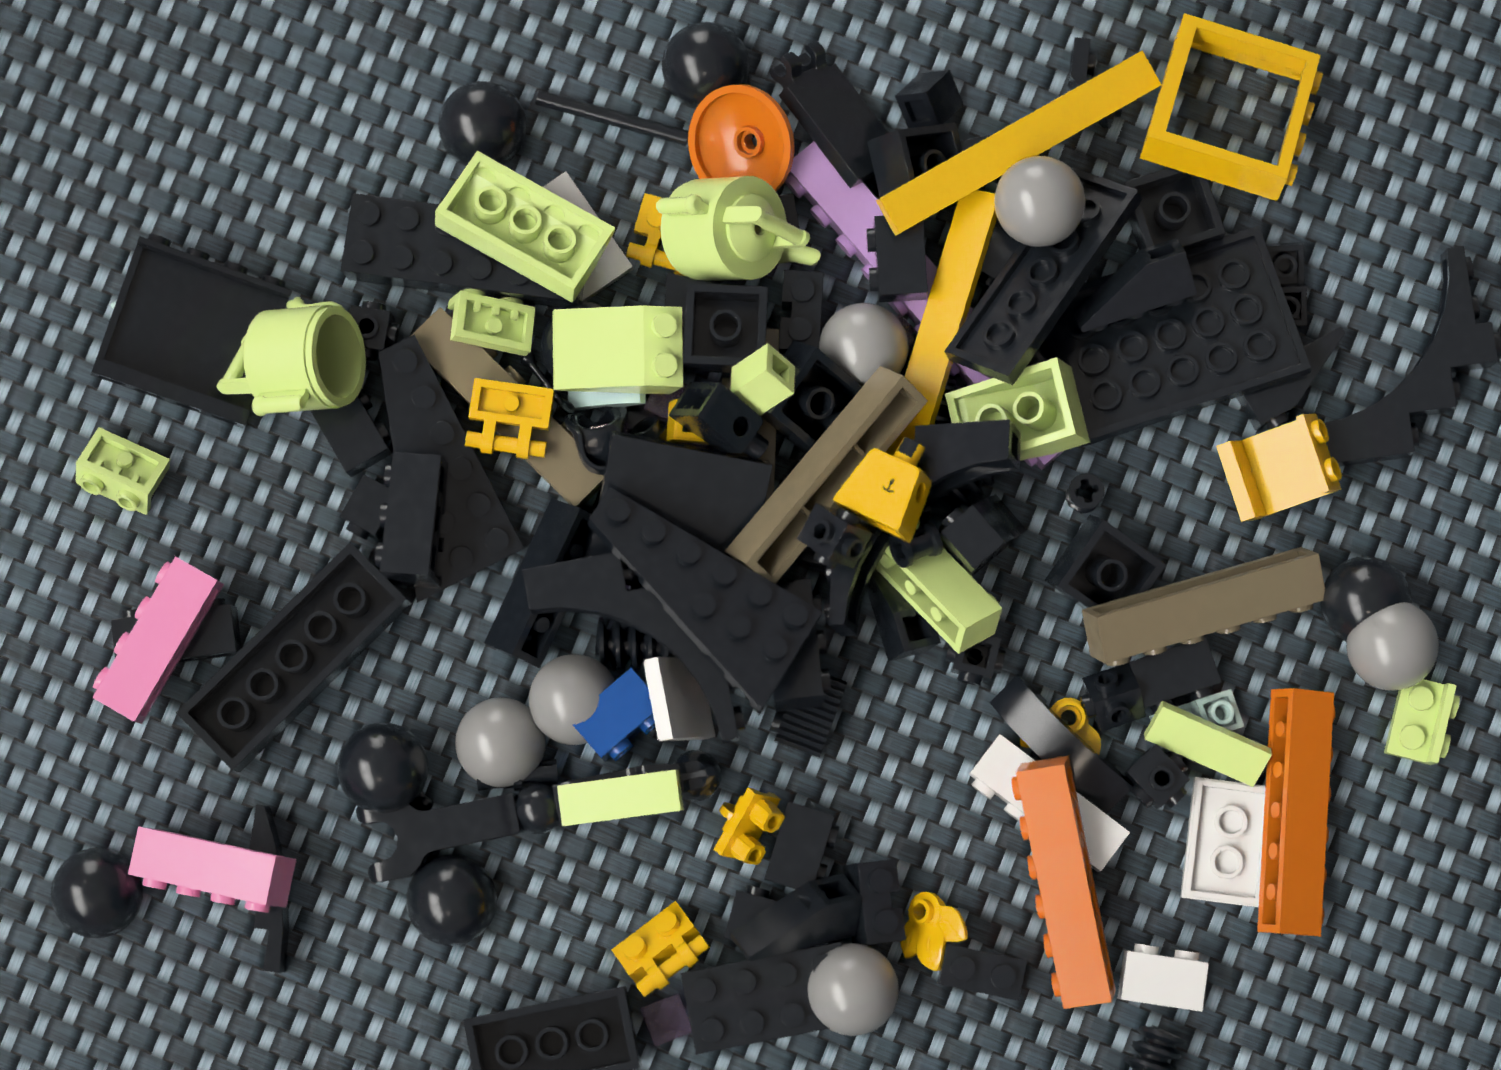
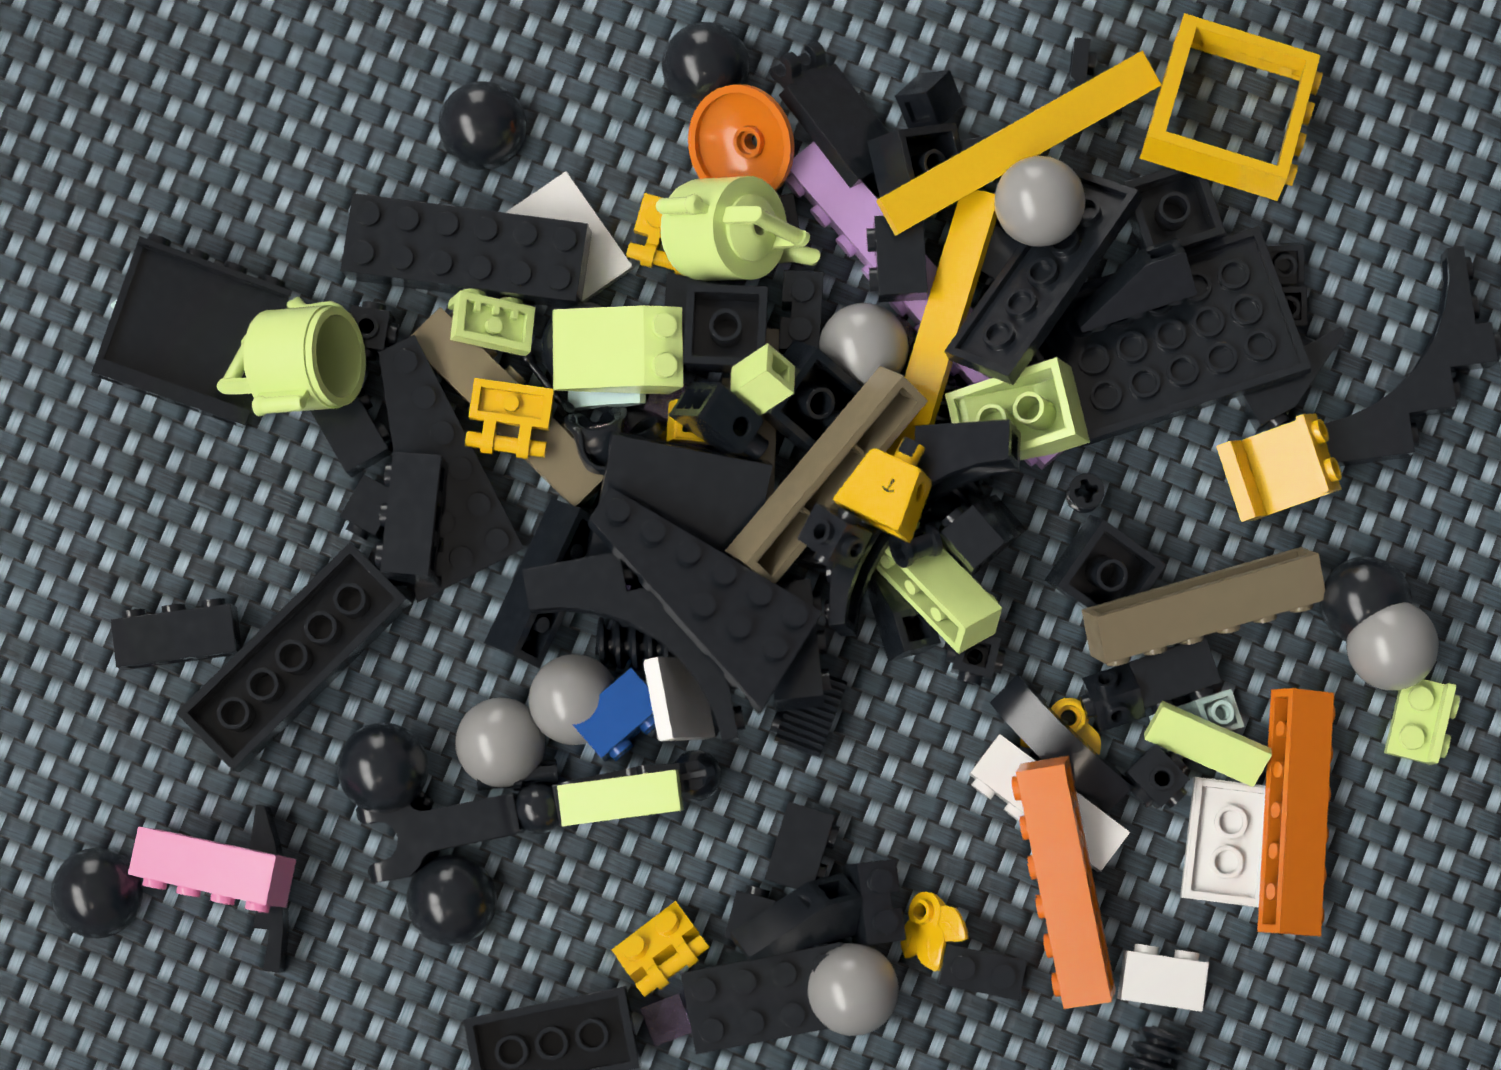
(120, 470): yellowish green bracket -> none
(157, 639): bright pink brick -> none
(524, 226): yellowish green slope -> none
(612, 117): black bar -> none
(745, 824): yellow hips -> none

